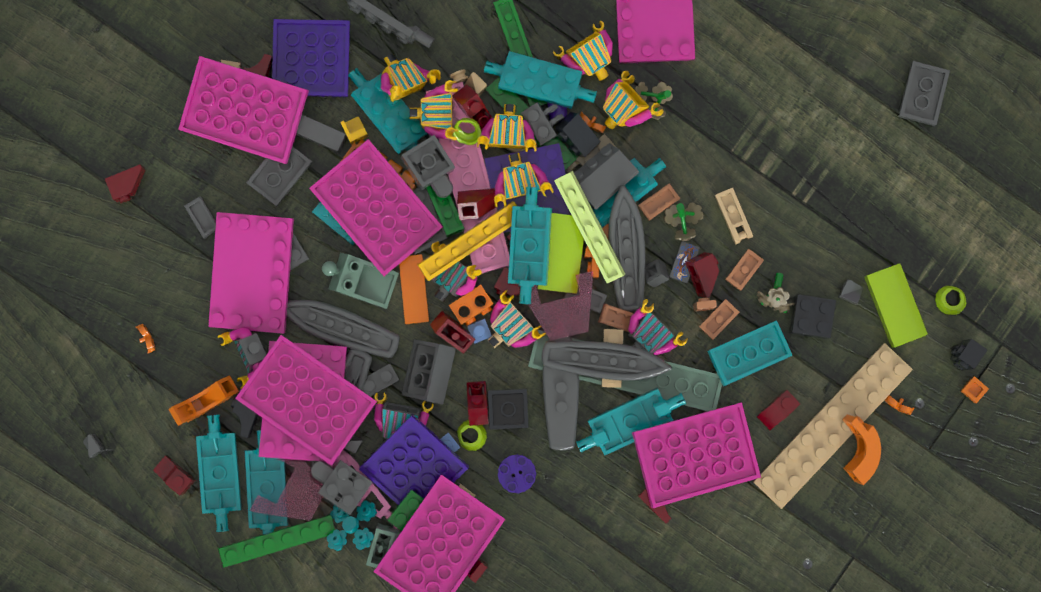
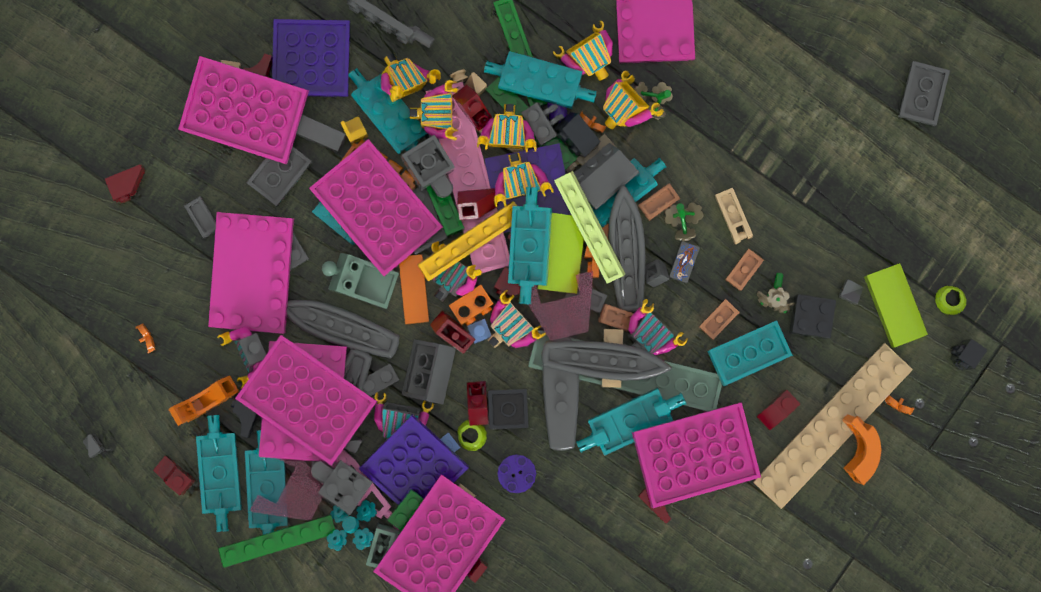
(467, 138): lime piece -> none
(703, 272): dark red slope -> none
(704, 304): nougat plate -> none
(974, 389): orange plate -> none

